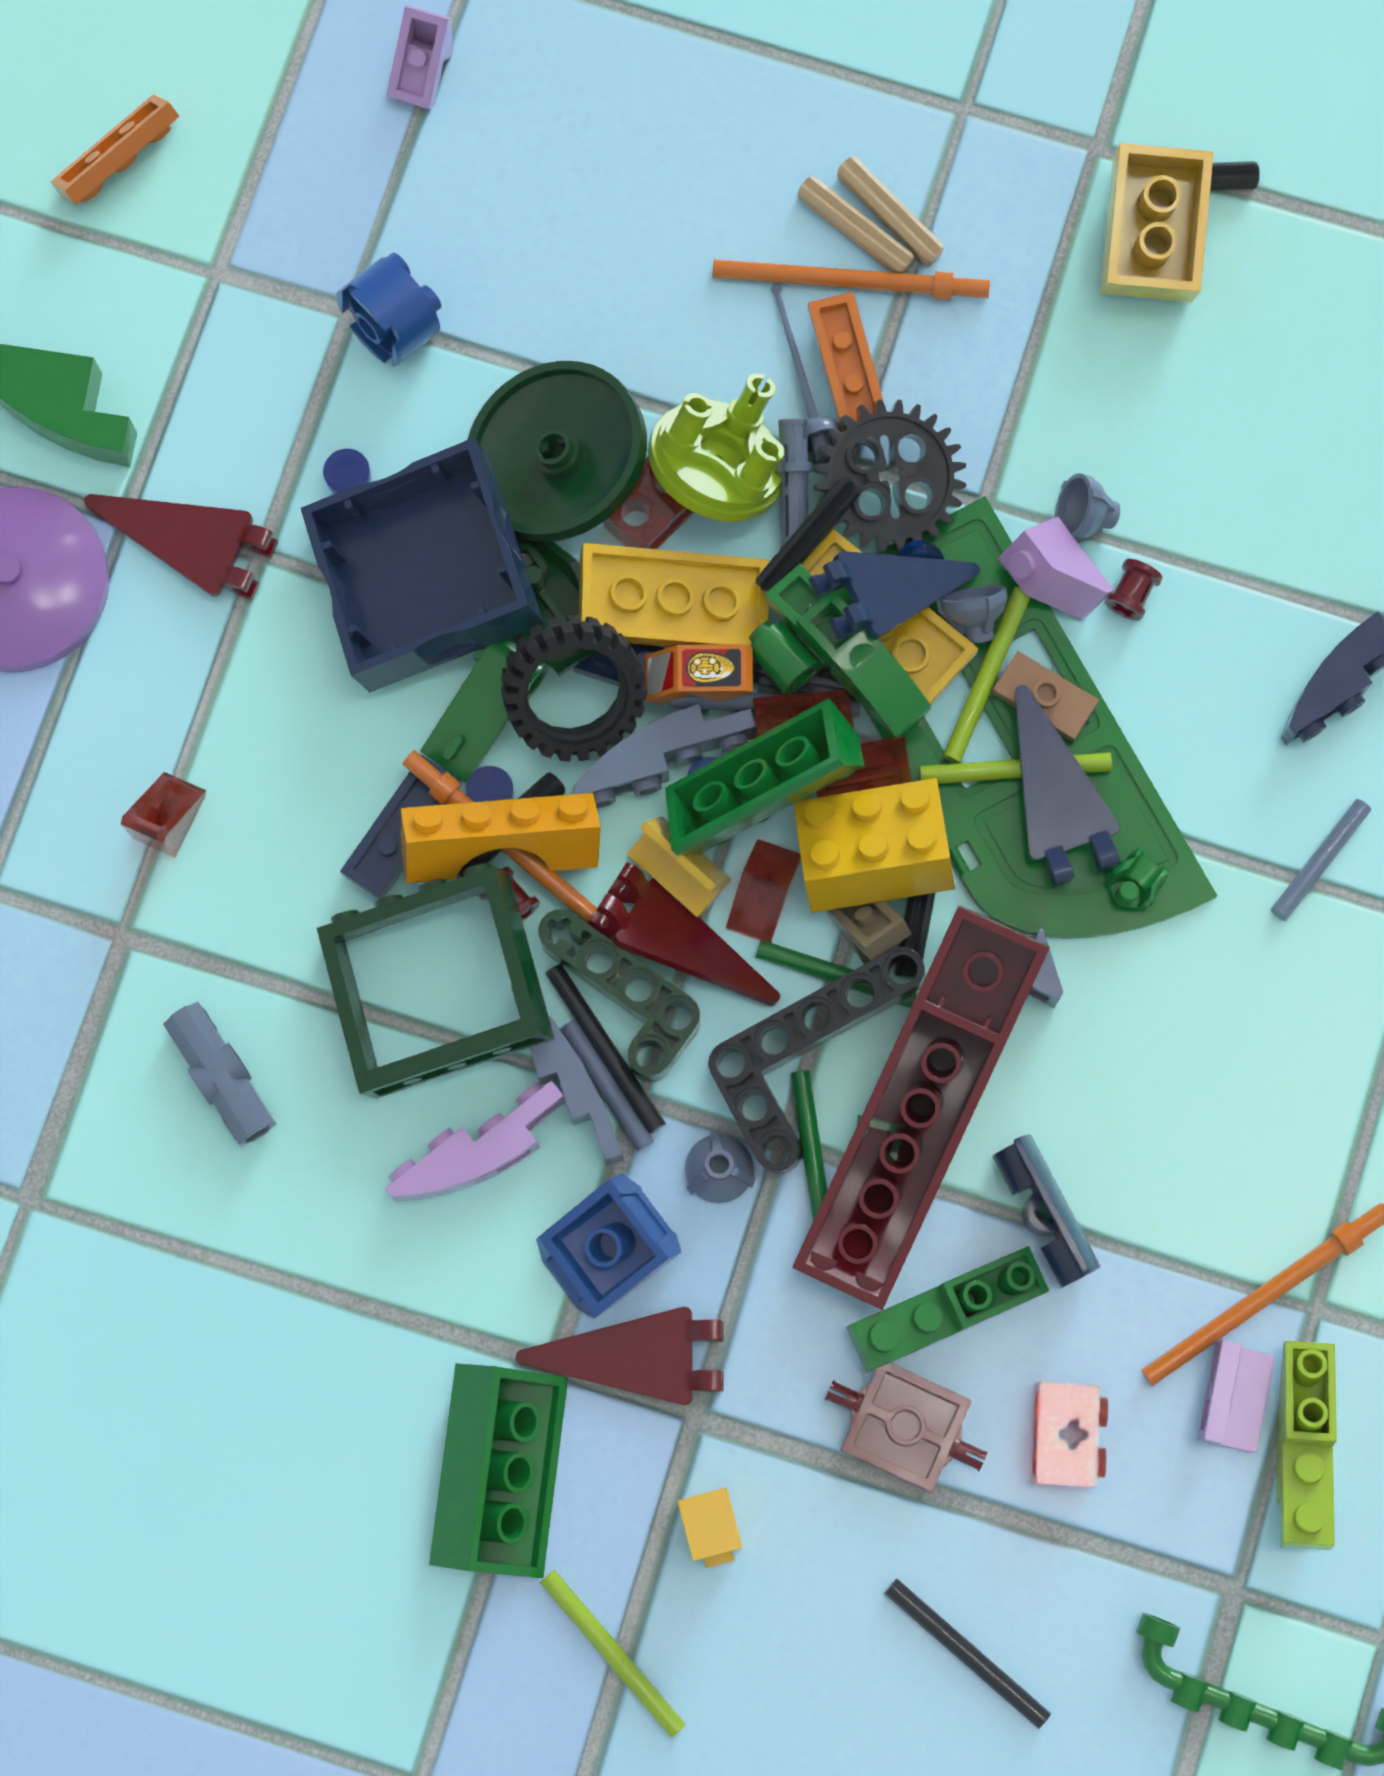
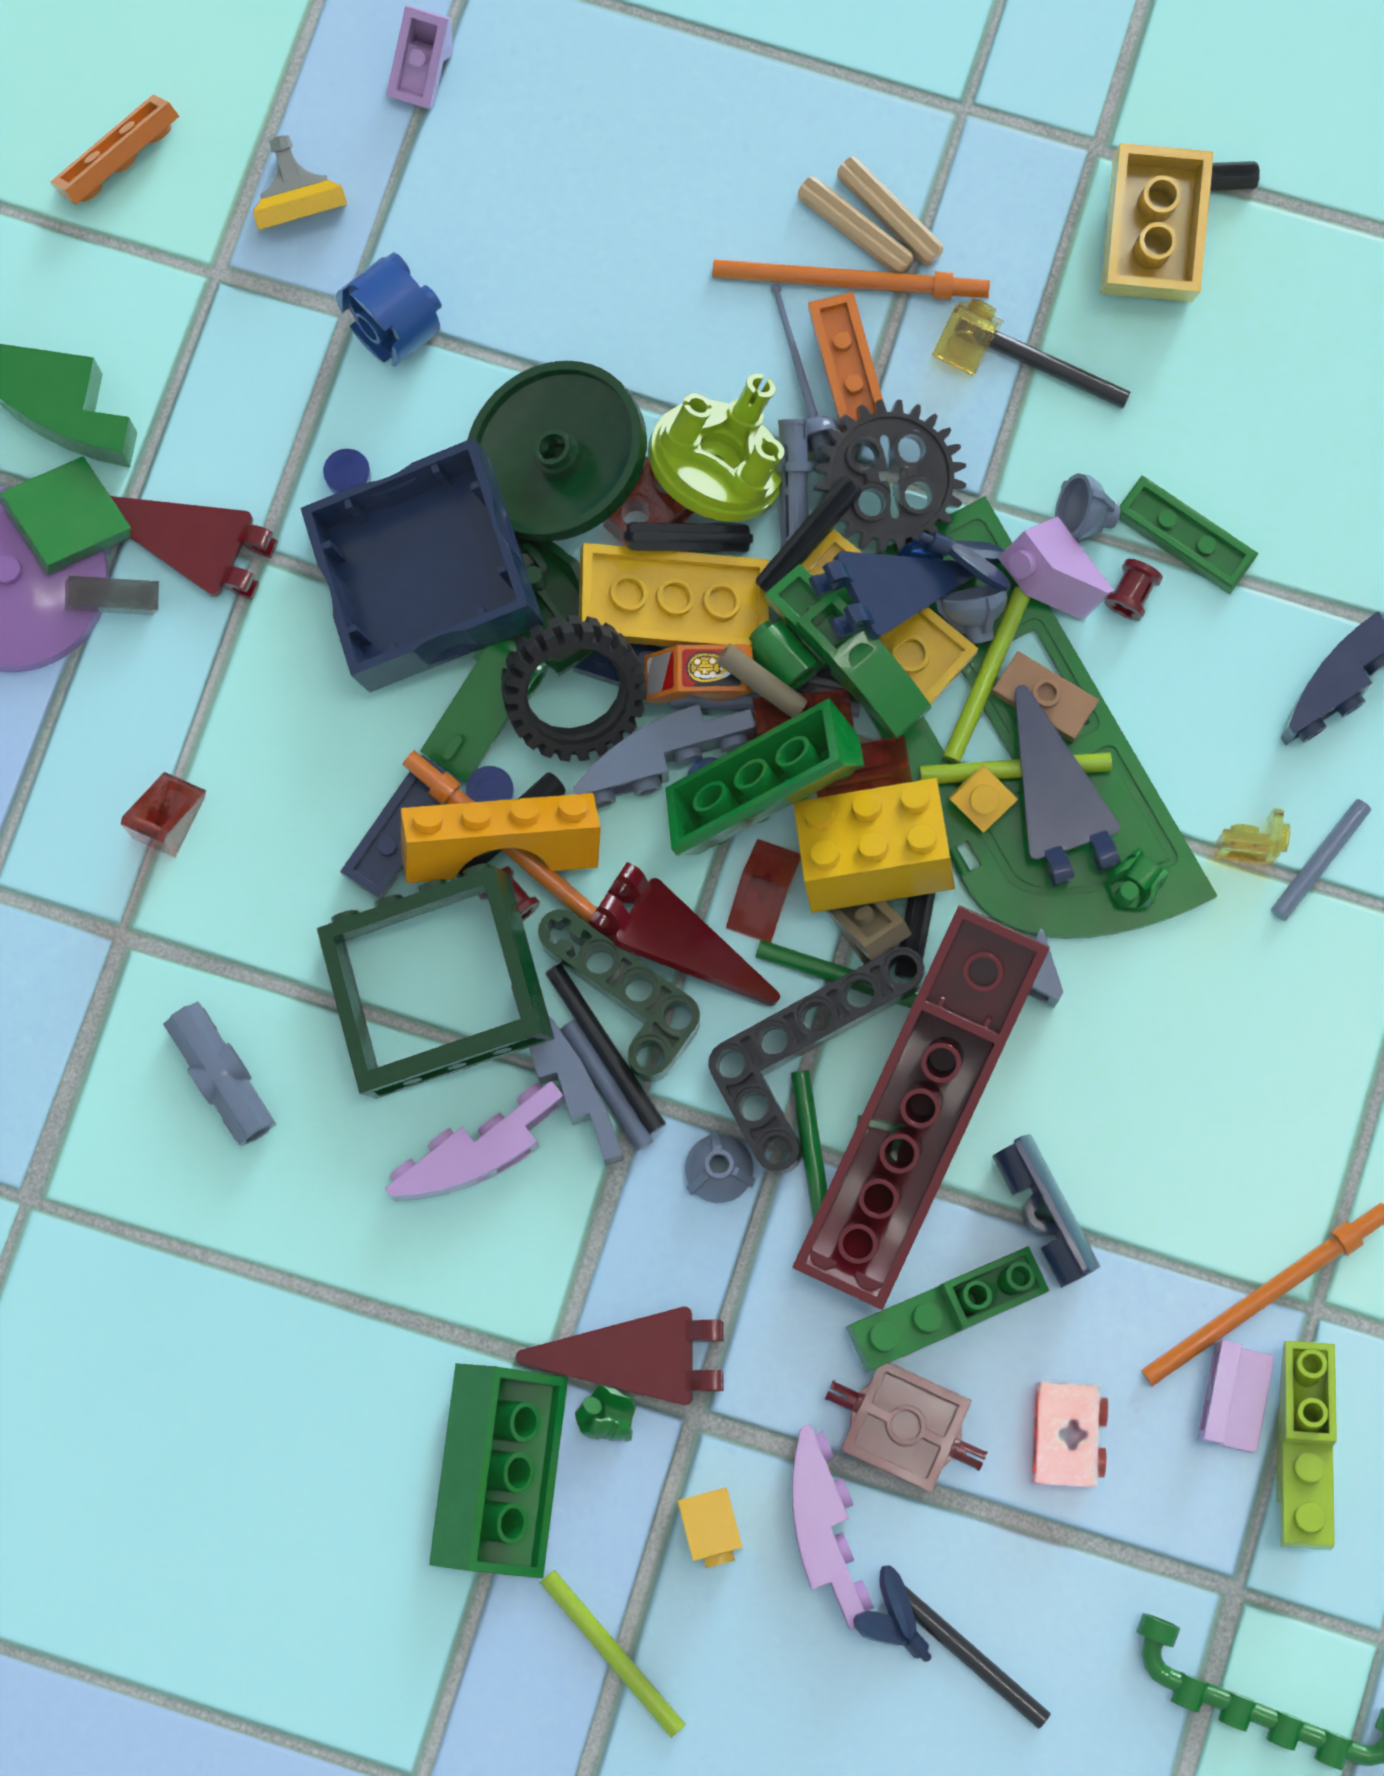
(65, 515): none -> green tile
(111, 595): none -> clear smoke piece
(294, 190): none -> yellow piece
(606, 1415): none -> green arm
(607, 1245): blue slope -> none
(687, 537): none -> black axle
(689, 878): yellow panel -> none
(761, 681): none -> dark tan piece
(816, 1507): none -> lavender slope
(900, 1624): none -> dark blue piece
(968, 335): none -> clear yellow bracket
(972, 555): none -> dark blue piece
(983, 798): none -> yellow plate
(1060, 369): none -> black bar
(1186, 534): none -> green tile
(1246, 844): none -> clear yellow bracket

